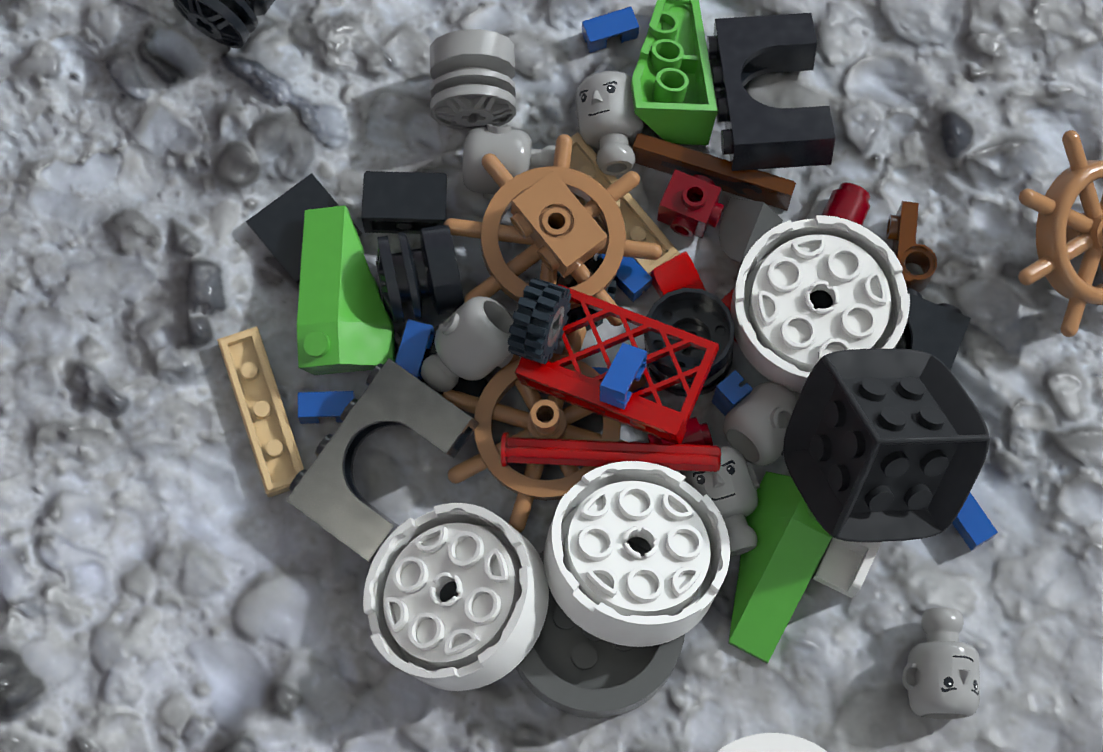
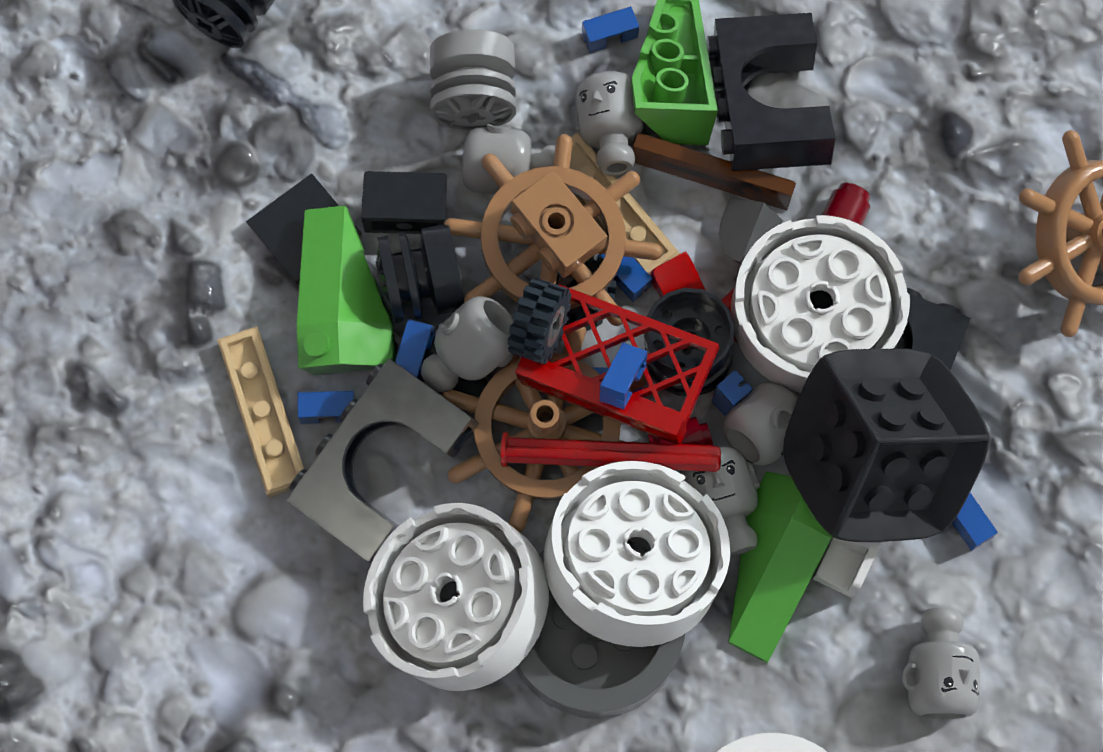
(690, 204): dark red brick -> none
(903, 230): reddish brown plate -> none

